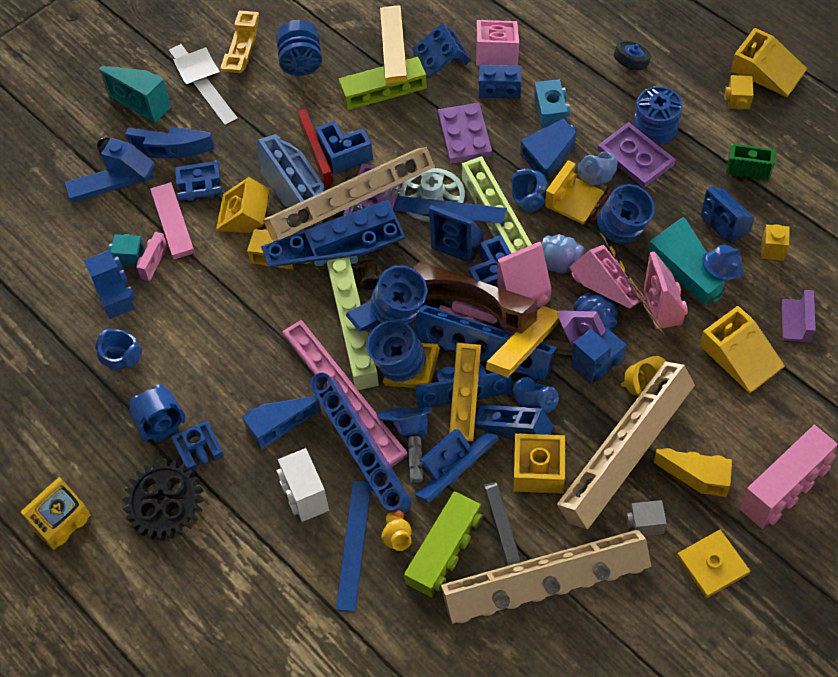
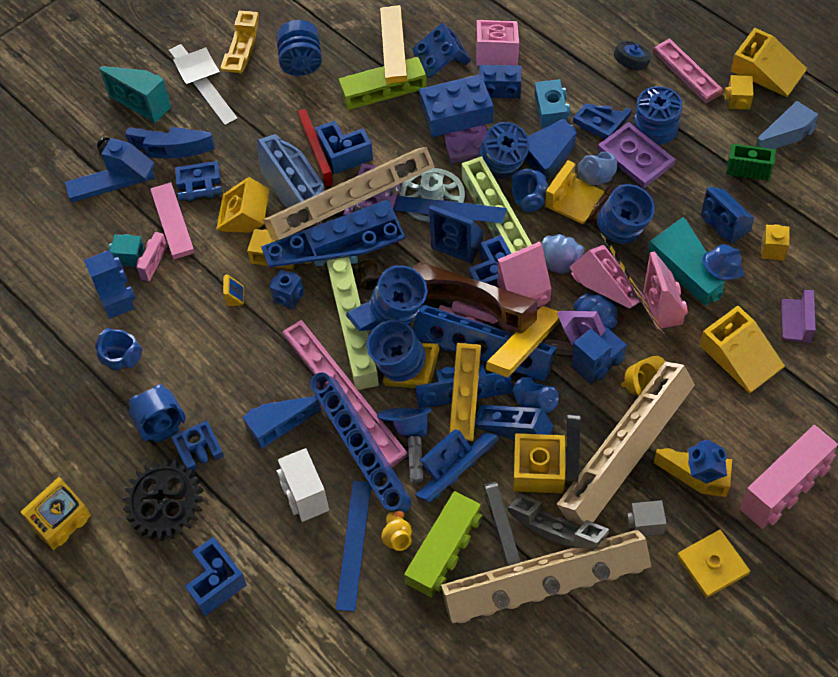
(219, 580): none -> blue brick
(233, 291): none -> yellow slope
(286, 289): none -> blue brick
(456, 105): none -> blue brick
(504, 149): none -> blue wheel
(530, 514): none -> dark grey slope
(572, 446): none -> black beam
(601, 119): none -> blue wing
(687, 71): none -> bright pink tile
(707, 461): none -> blue brick
(789, 127): none -> medium blue slope

